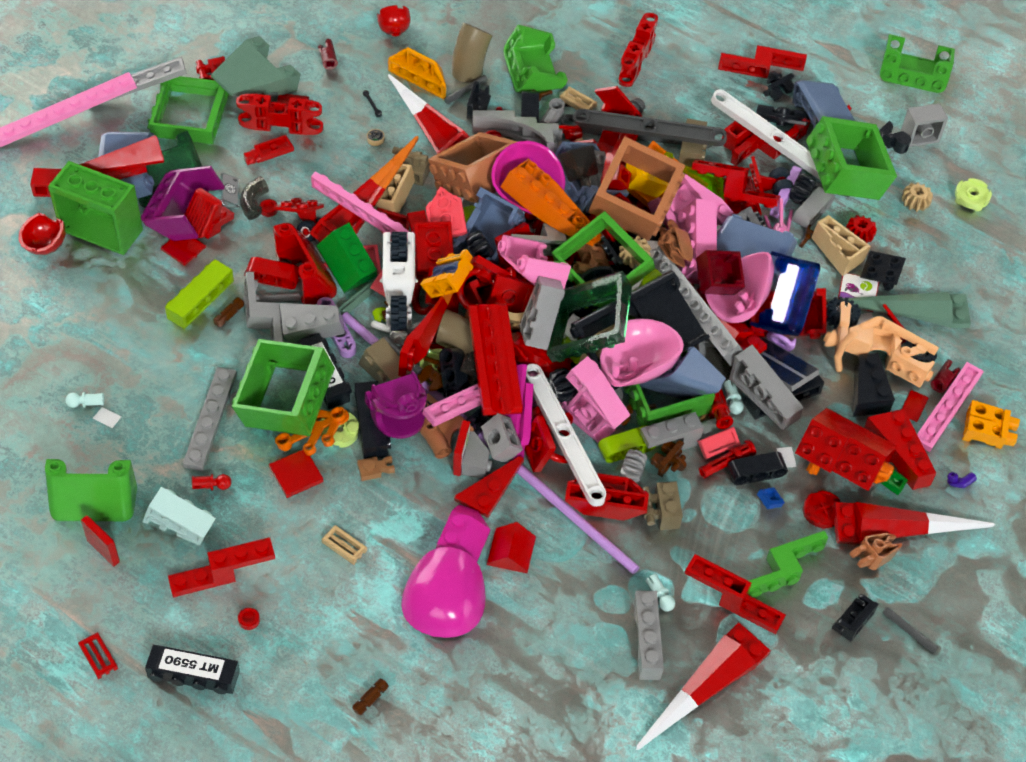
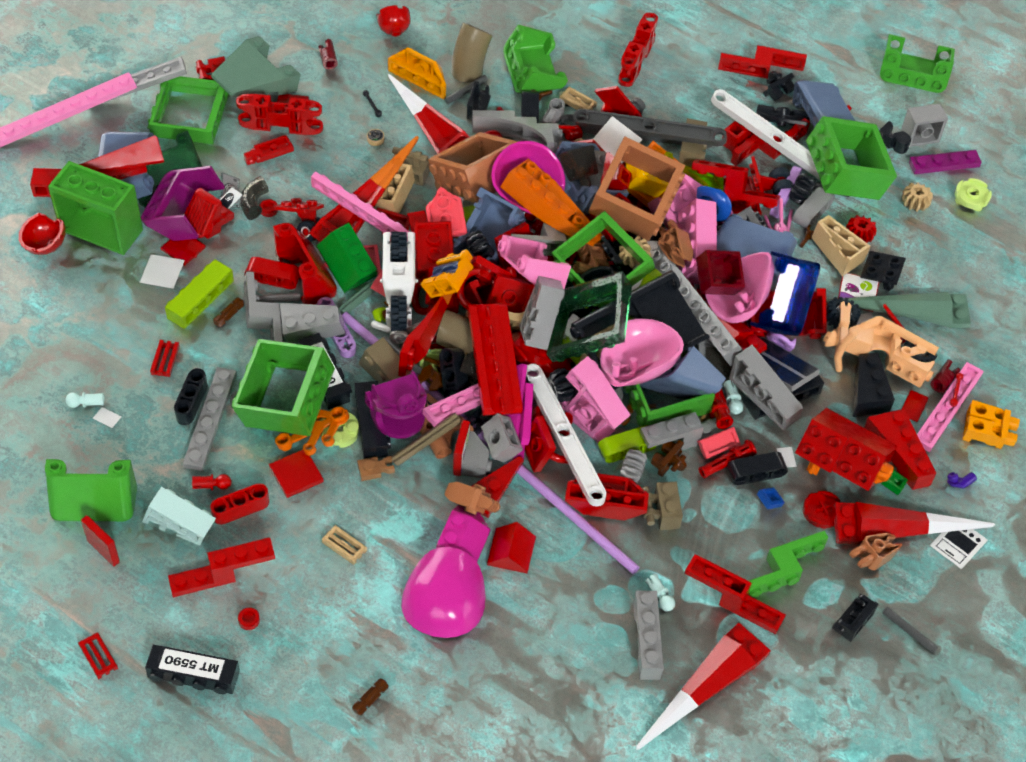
(162, 271): none -> white sticker
(167, 346): none -> red tile
(194, 386): none -> black beam
(229, 503): none -> red beam
(230, 198): none -> sticker
(426, 439): none -> dark tan axle
(472, 498): none -> nougat hinge
(612, 134): none -> white sticker
(723, 203): none -> blue hat
(945, 162): none -> magenta plate
(953, 402): none -> red hinge
(959, 545): none -> white sticker

